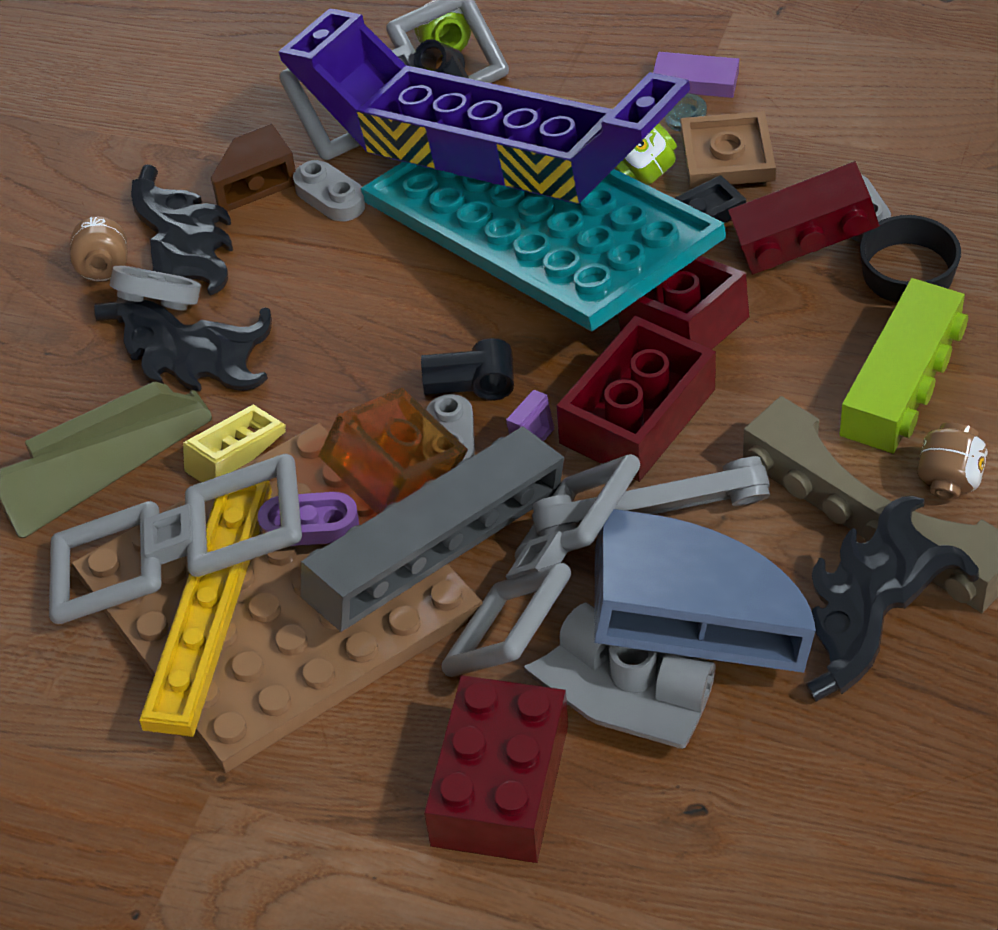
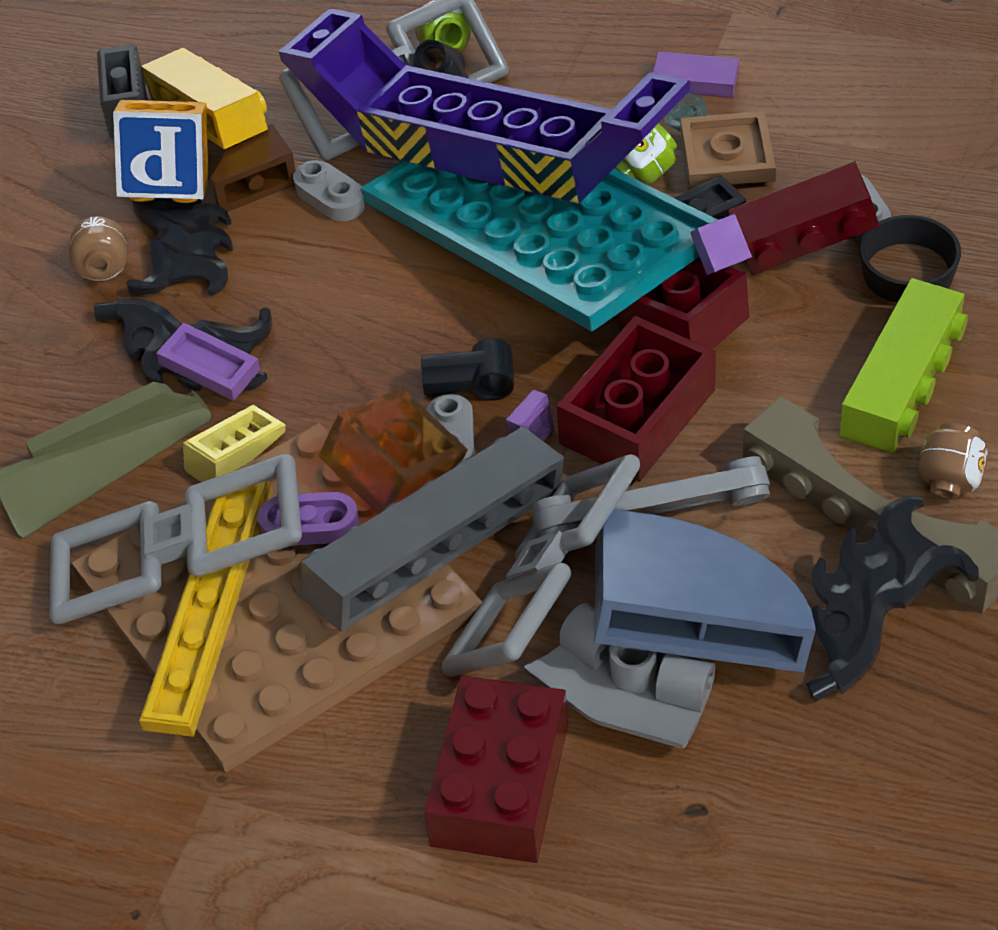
(119, 79): none -> dark grey brick
(137, 283): light grey plate -> none
(161, 150): none -> piece
(208, 361): none -> medium lavender tile
(232, 107): none -> yellow brick
(720, 244): none -> medium lavender tile

